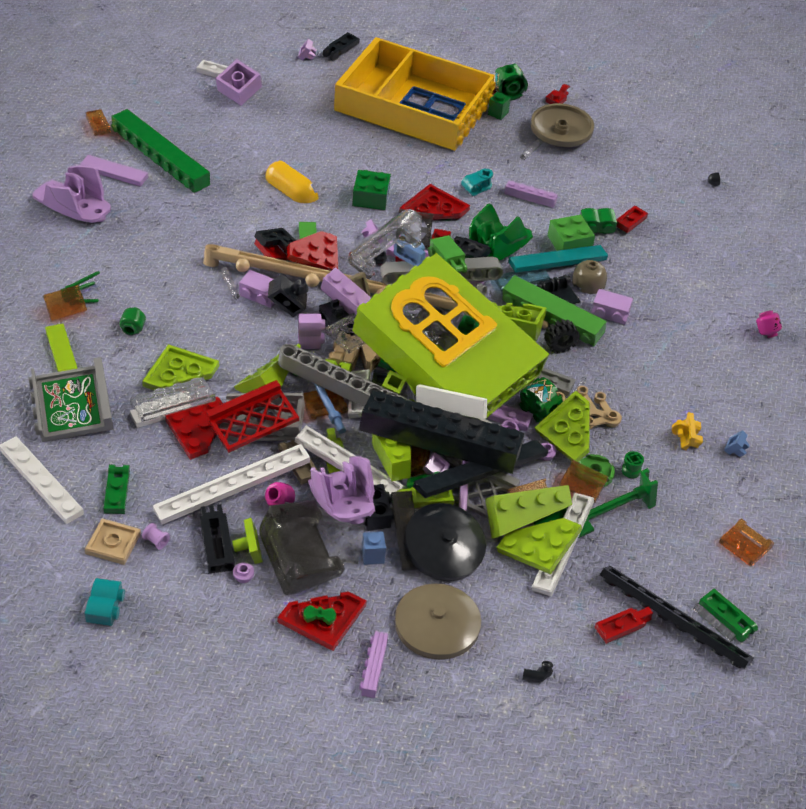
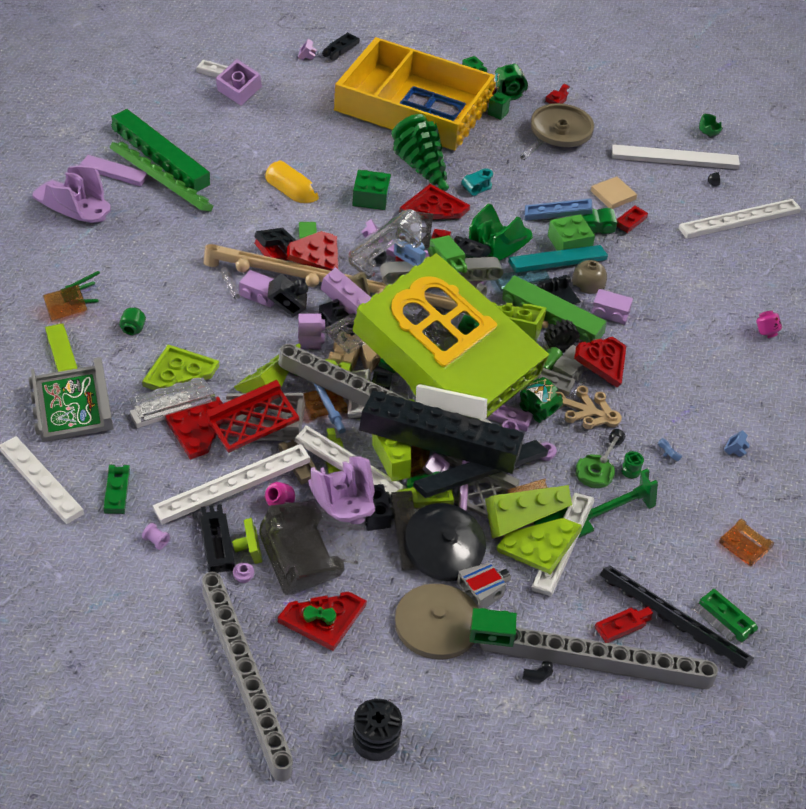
(98, 122): clear orange plate -> none
(104, 601): teal brick -> none
(112, 541): tan tile -> none
(163, 177): none -> bright green plate
(220, 609): none -> light grey beam
(373, 548): medium blue brick -> none
(373, 664): lavender piece -> none
(377, 729): none -> black wheel
(394, 382): lime brick -> none
(420, 147): none -> green plant
(475, 63): none -> green plate
(483, 584): none -> light grey torso
(493, 627): none -> green brick
(531, 194): lavender piece -> none
(555, 354): none -> bright green cone
(558, 209): none -> medium blue tile
(568, 427): lime plate -> none
(569, 366): none -> light grey brick
(584, 480): clear orange plate -> none
(603, 358): none -> red plate
(609, 658): none -> light grey beam
(613, 192): none -> tan tile
(614, 441): none -> hinge
(663, 443): none -> medium blue piece
(675, 157): none -> white tile
(688, 431): yellow hips -> none
(709, 125): none -> green hair
(739, 218): none -> white tile

